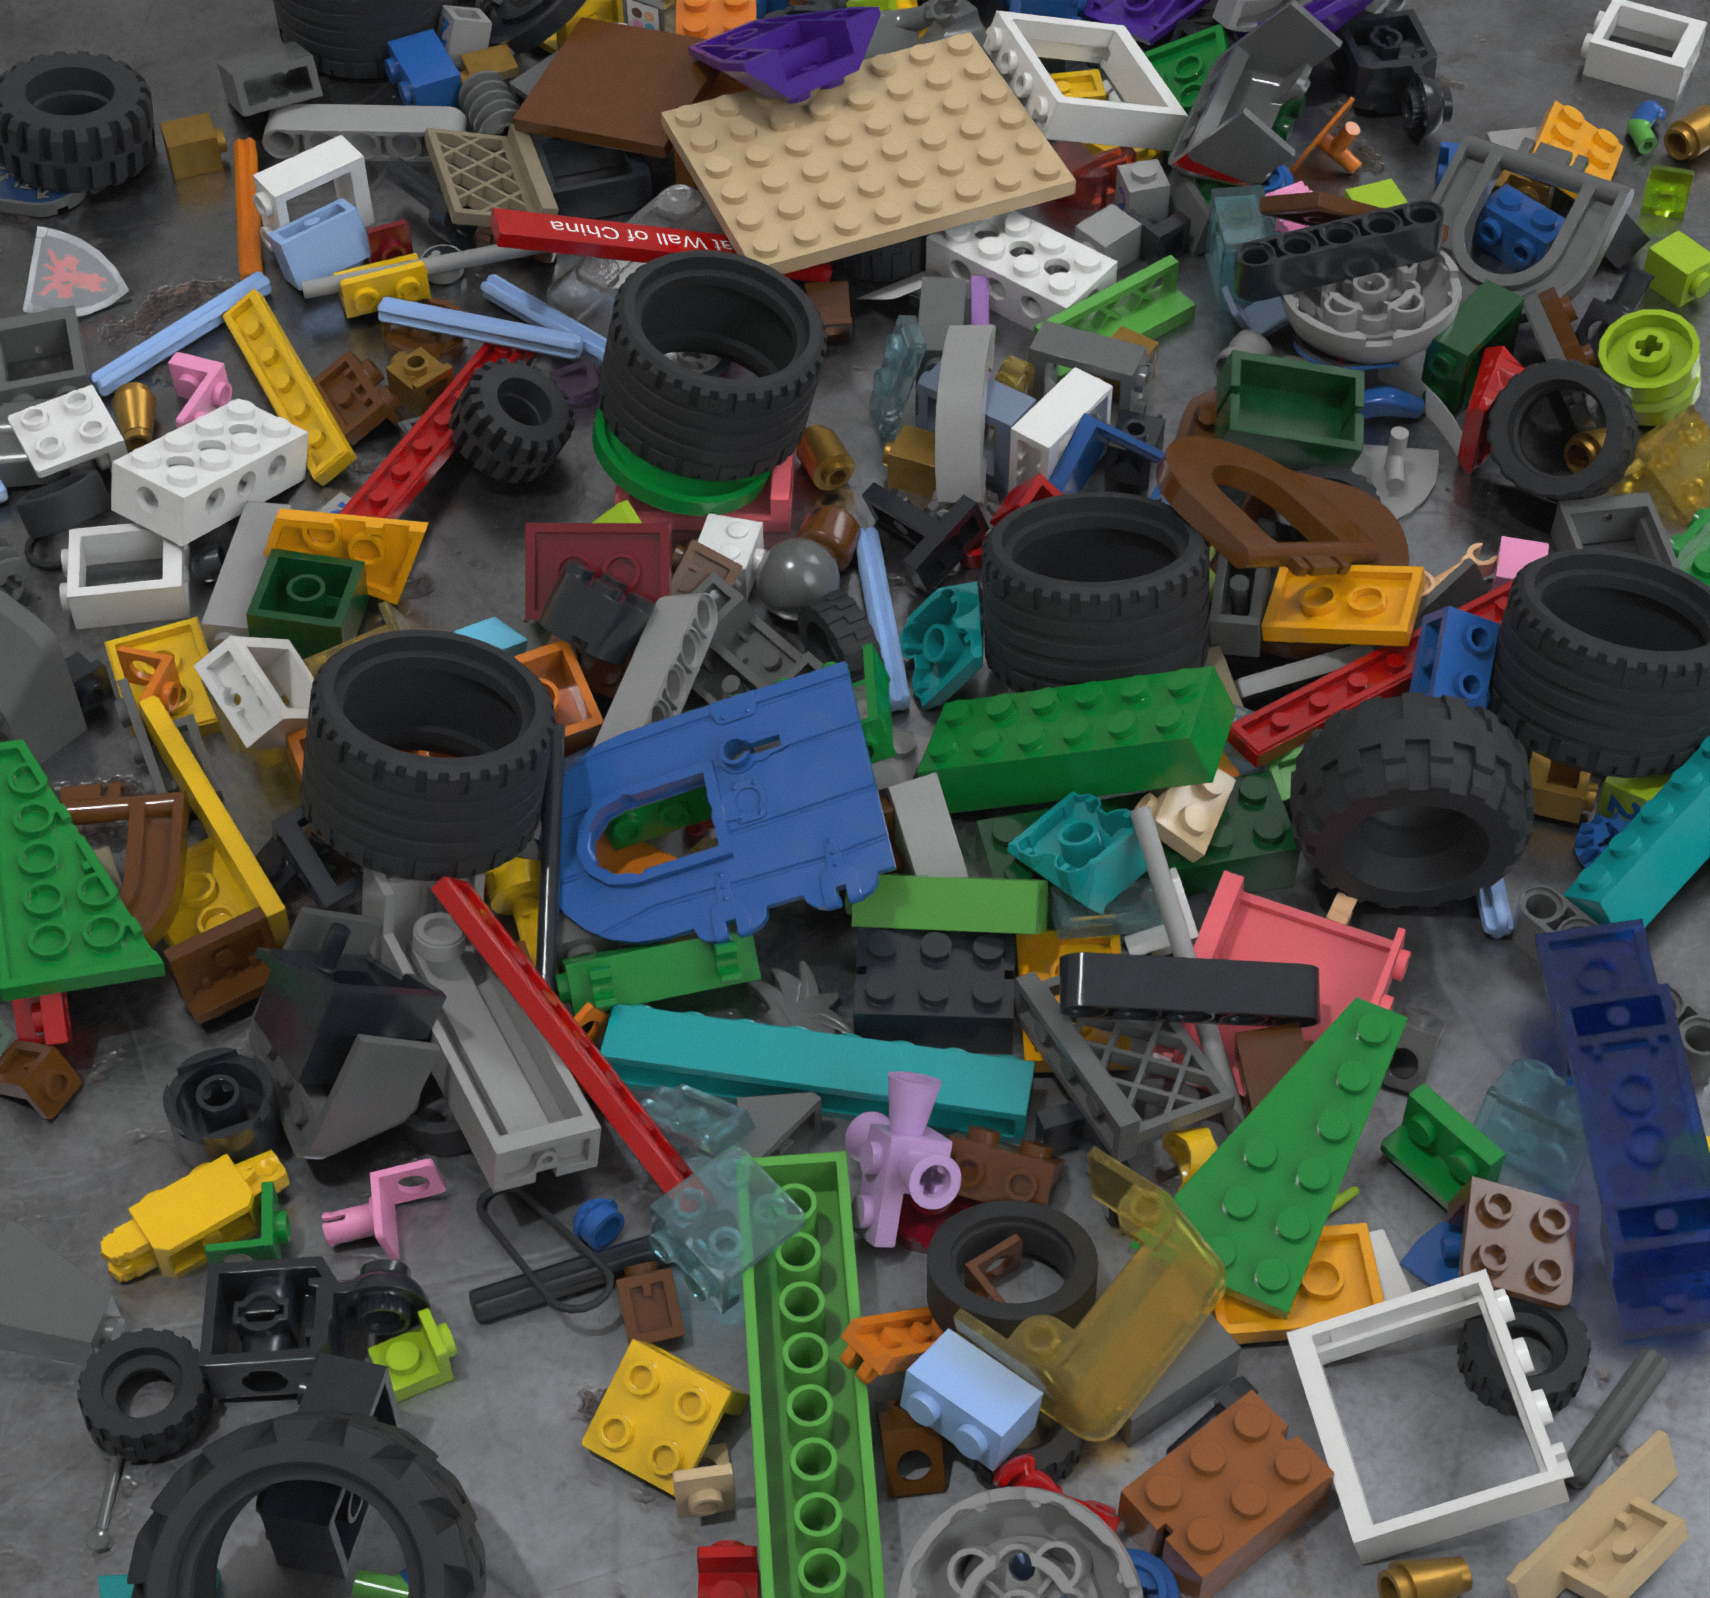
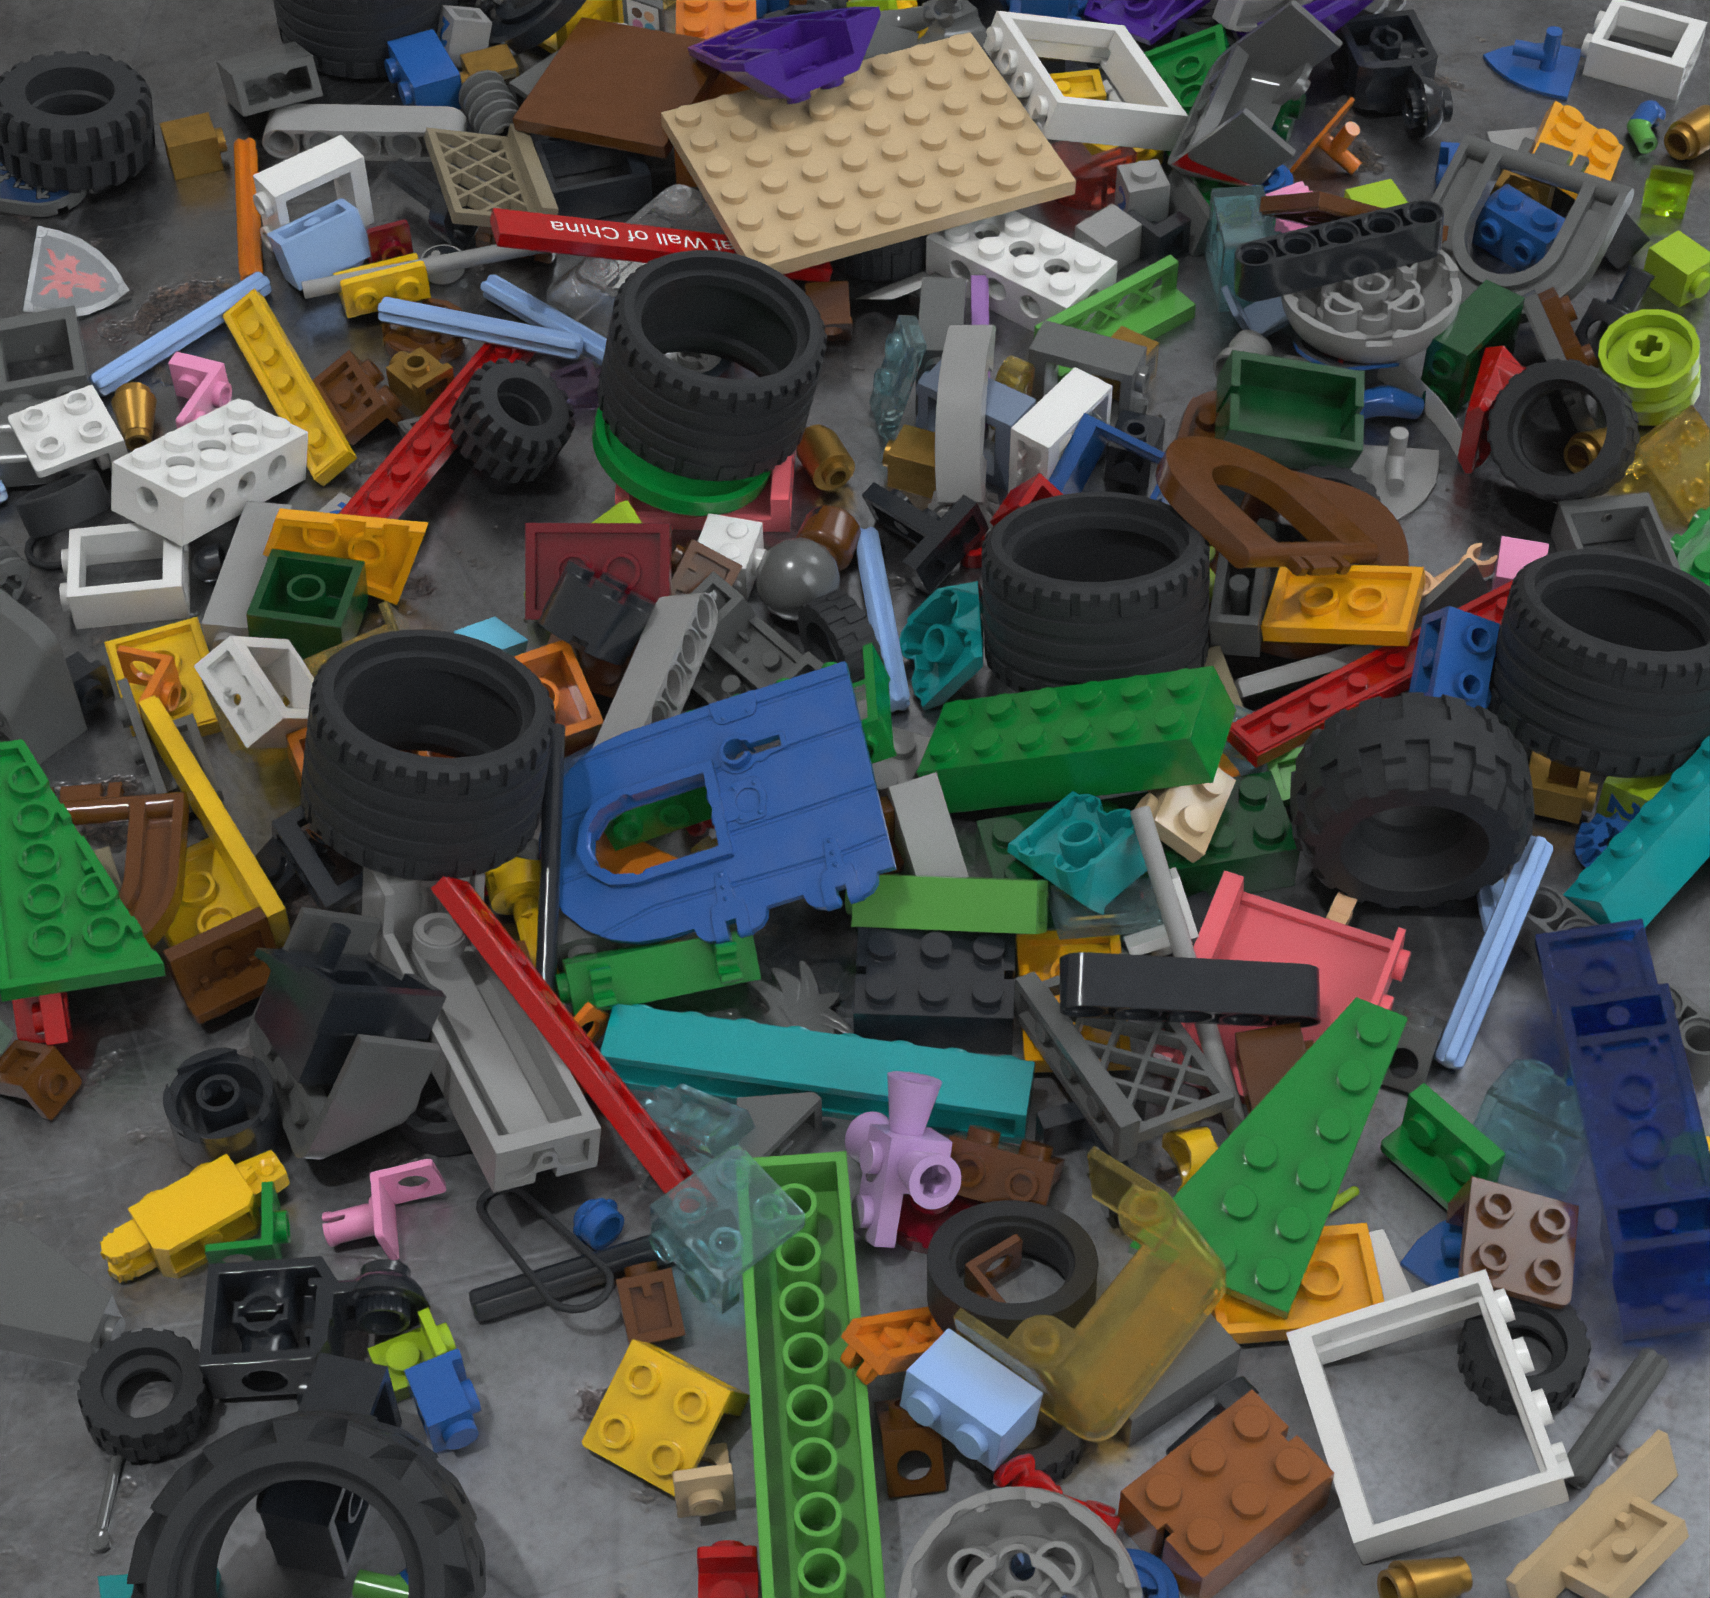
(444, 1401): none -> blue brick
(1493, 954): none -> light blue axle
(1538, 67): none -> blue shield

